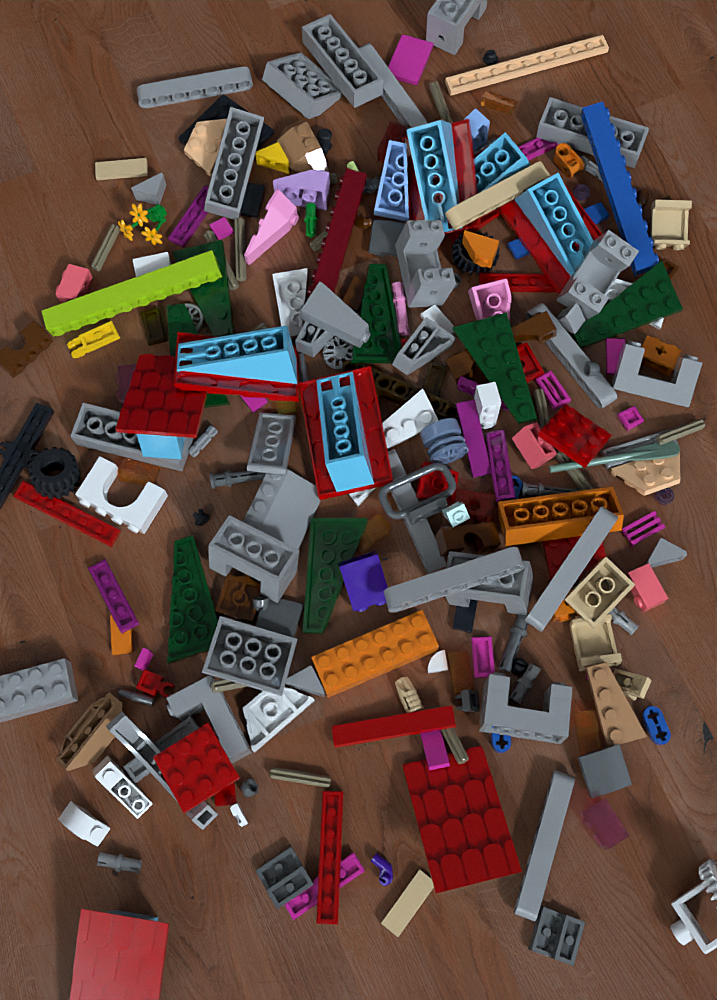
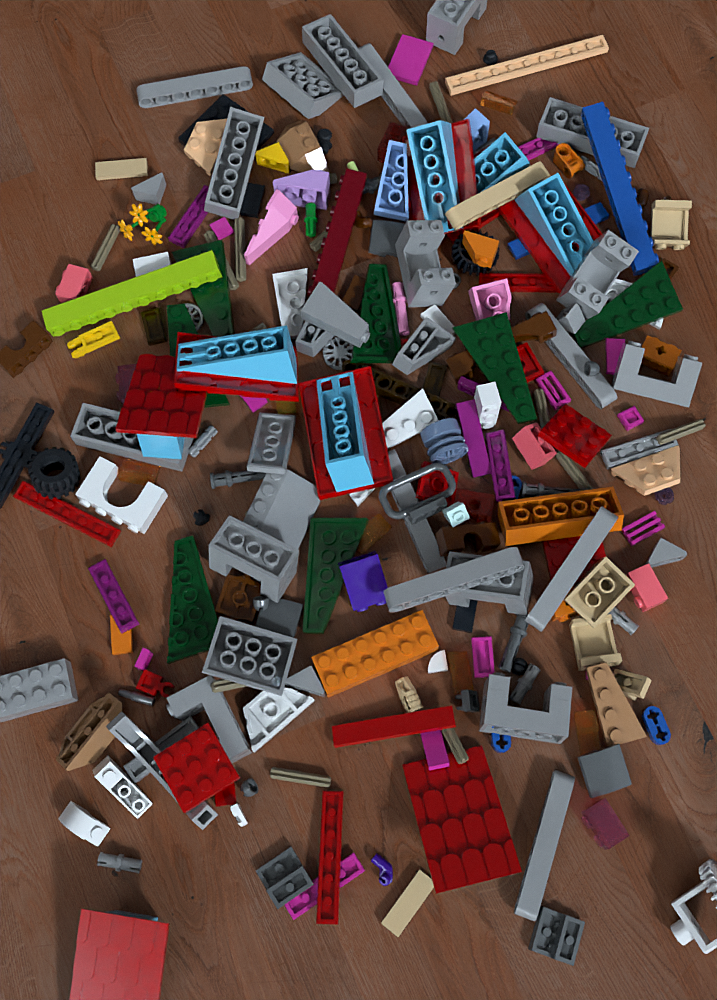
(302, 368): flat silver pin -> none
(646, 452): sand green piece -> none

